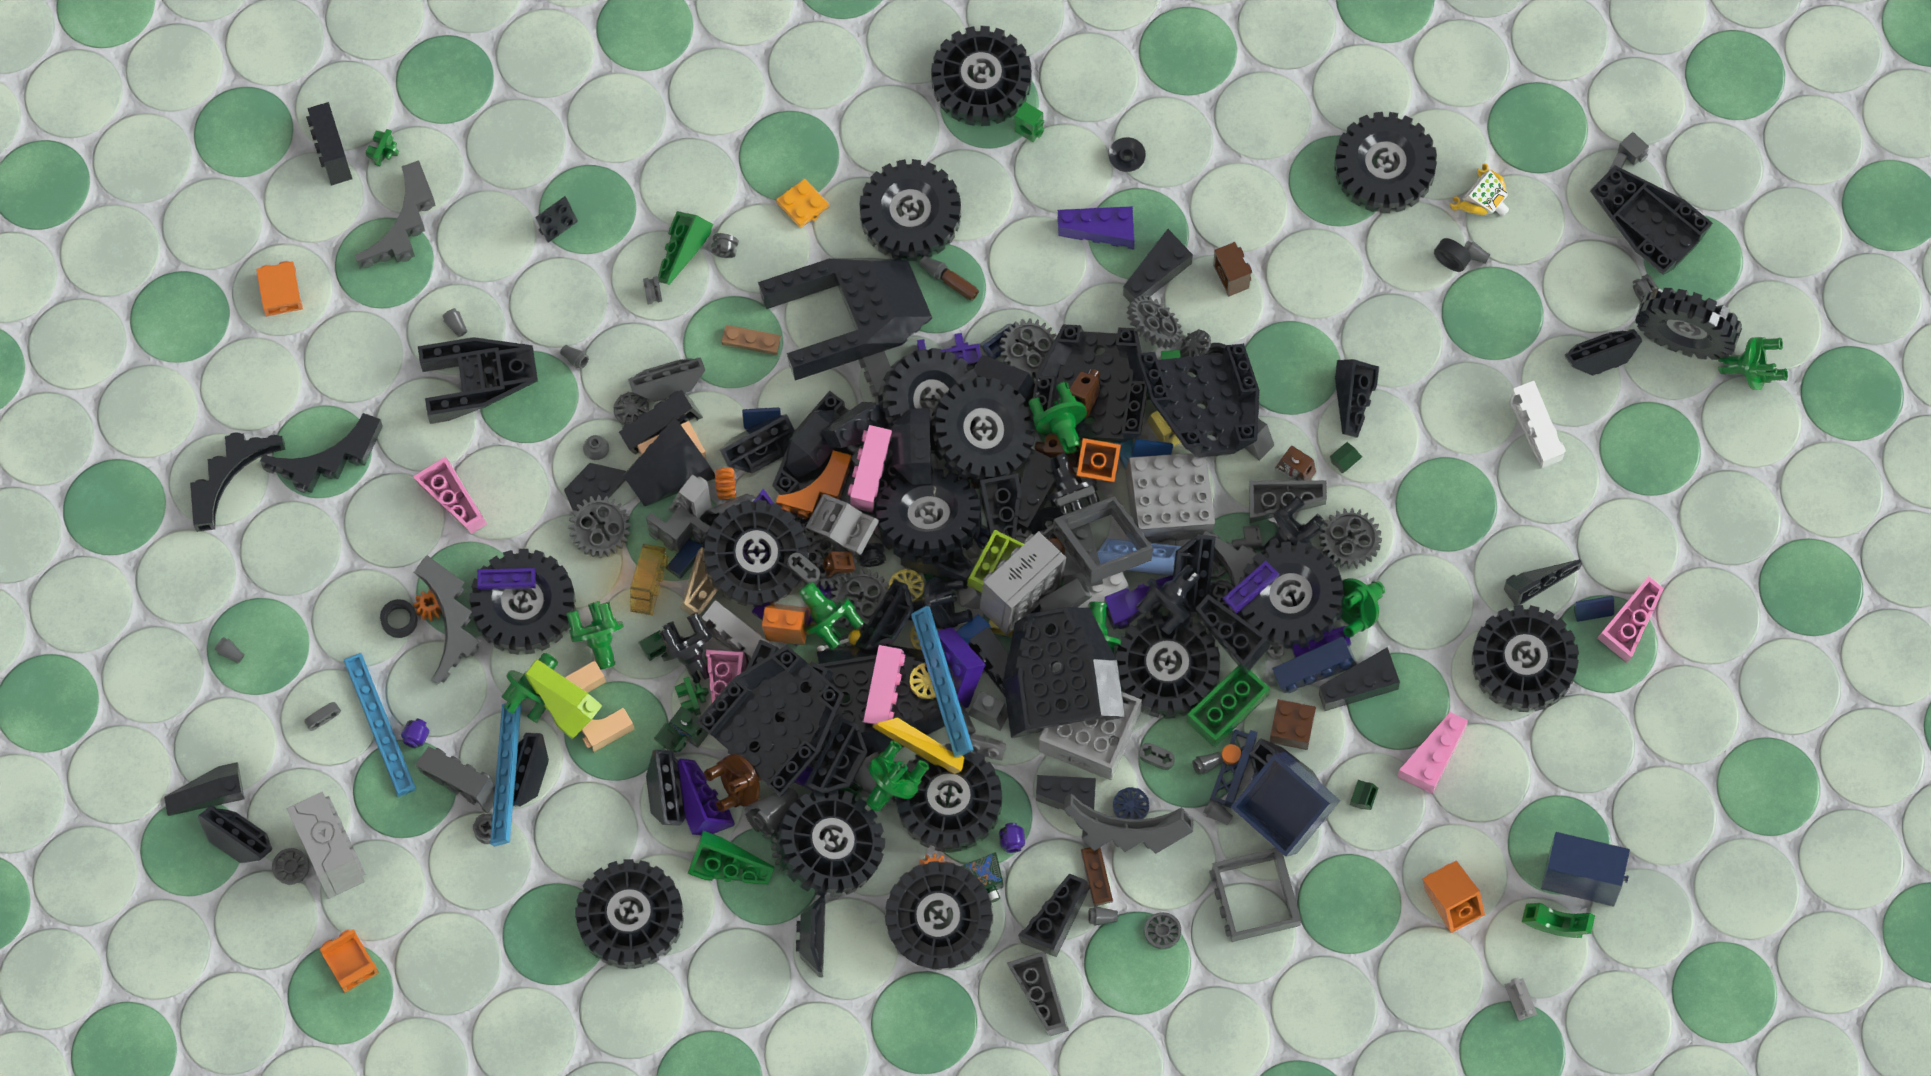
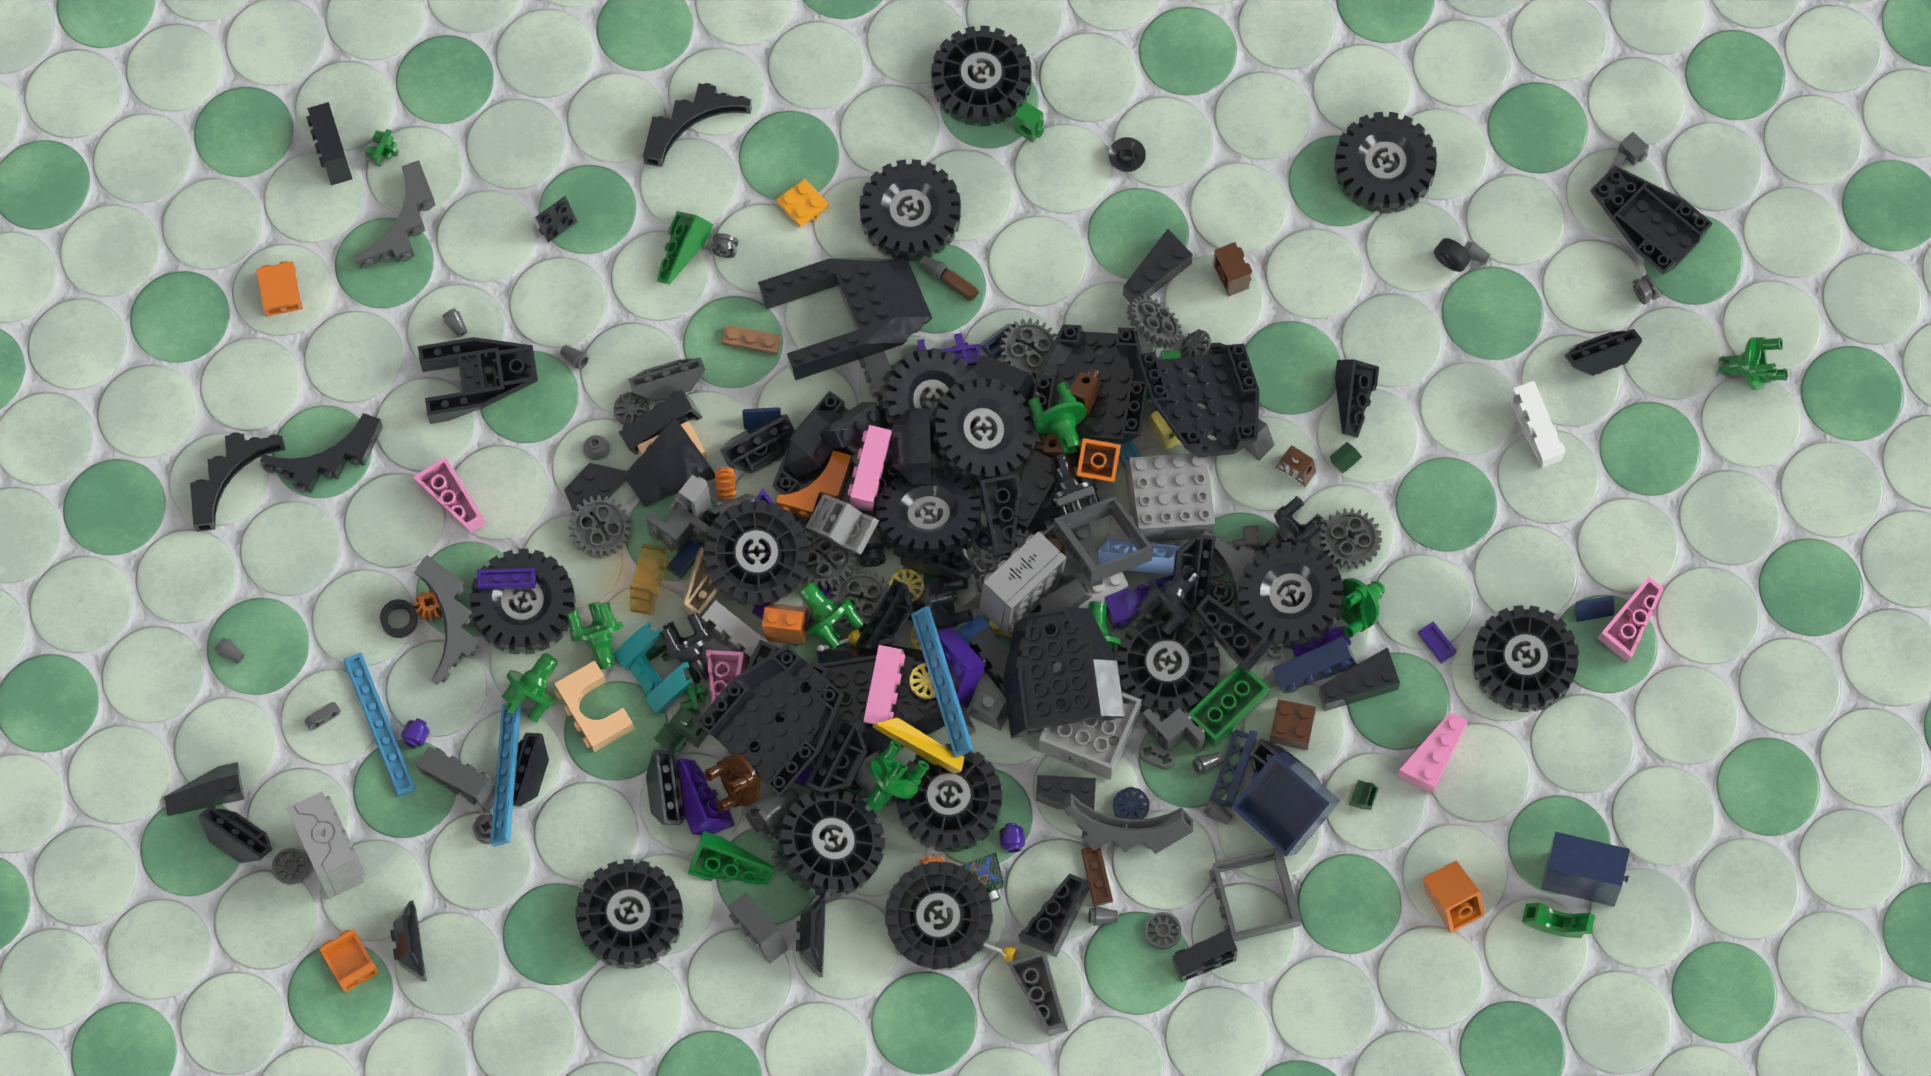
(408, 941): none -> black wedge
(566, 701): lime wedge -> none
(632, 656): none -> teal wedge
(651, 294): dark grey wheel -> none
(707, 103): none -> black arch
(757, 927): none -> dark grey wedge
(806, 565): dark grey beam -> none
(838, 562): reddish brown bracket -> none
(991, 749): light grey hinge -> none
(997, 549): lime wedge -> none
(1008, 953): none -> yellow hinge
(1099, 225): dark purple wedge -> none
(1146, 448): blue slope -> none
(1174, 729): none -> dark grey bracket
(1205, 956): none -> black wedge
(1231, 754): orange tile -> none
(1250, 587): dark purple tile -> none
(1269, 496): dark grey wedge -> none
(1437, 642): none -> dark purple tile
(1484, 195): torso -> none
(1520, 999): light grey hinge -> none
(1531, 583): black wedge -> none
(1688, 323): black wheel -> none

